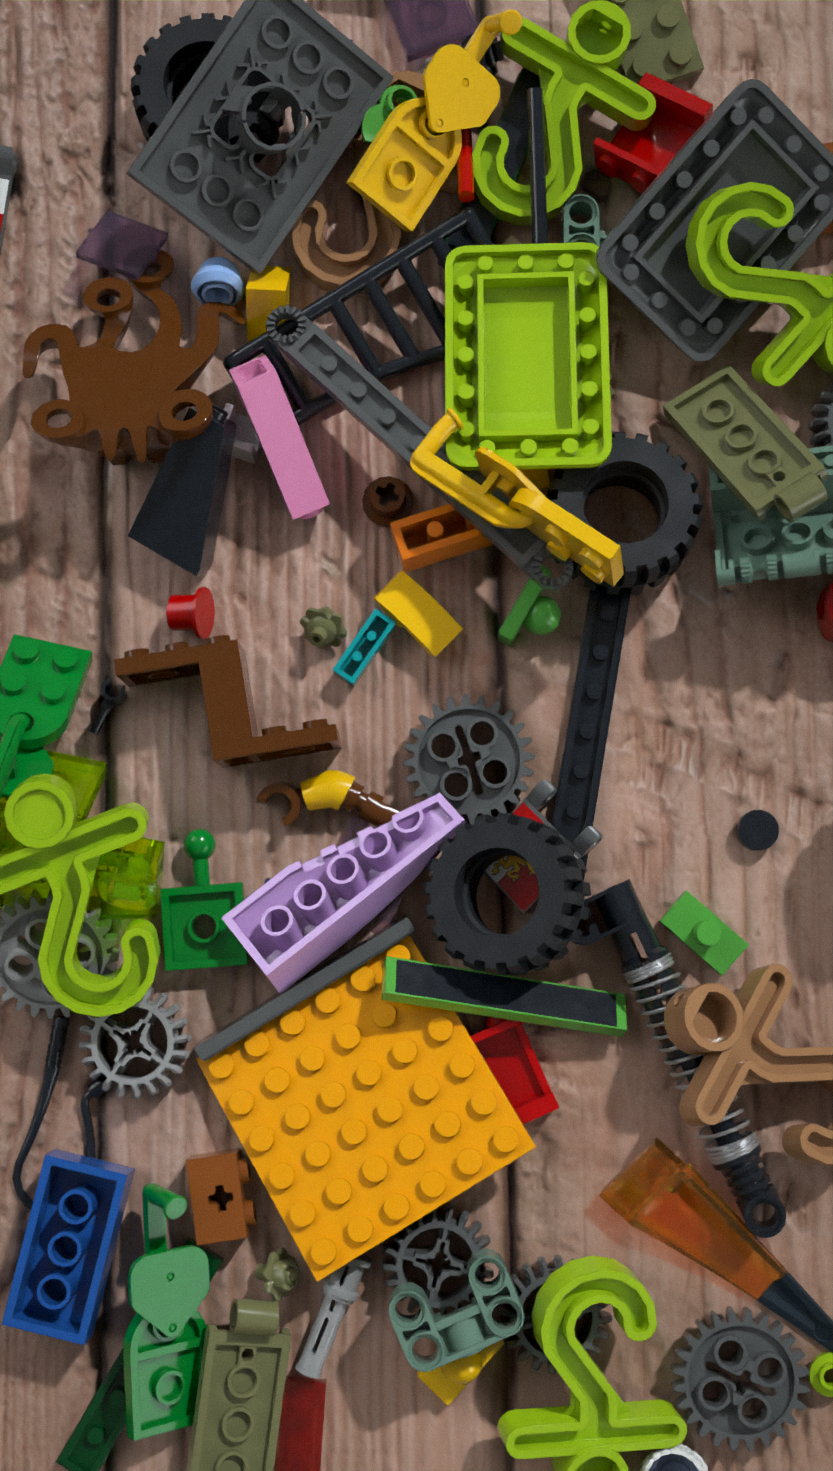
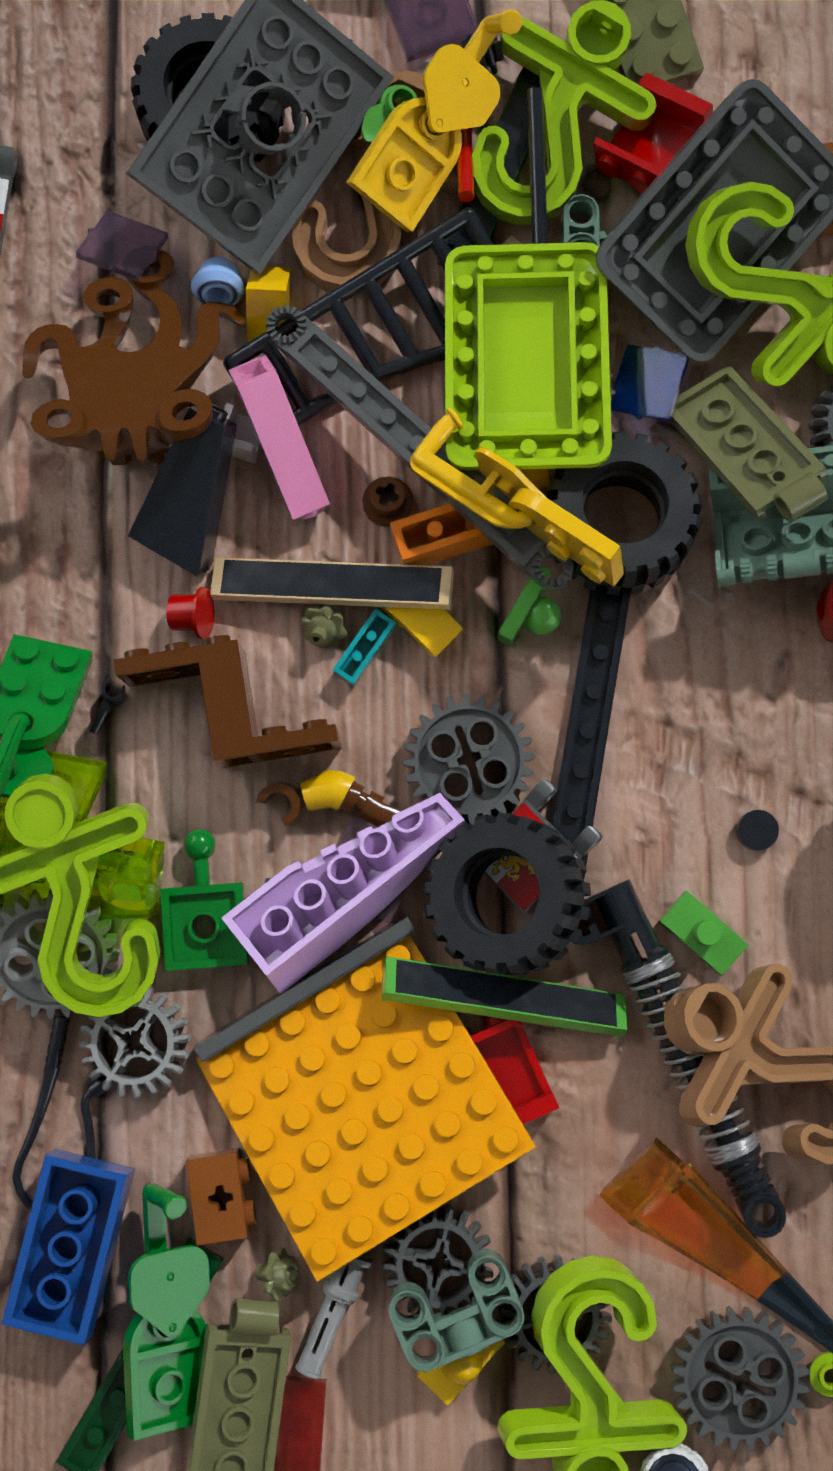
(332, 583): none -> black tile
(649, 382): none -> clear blue piece

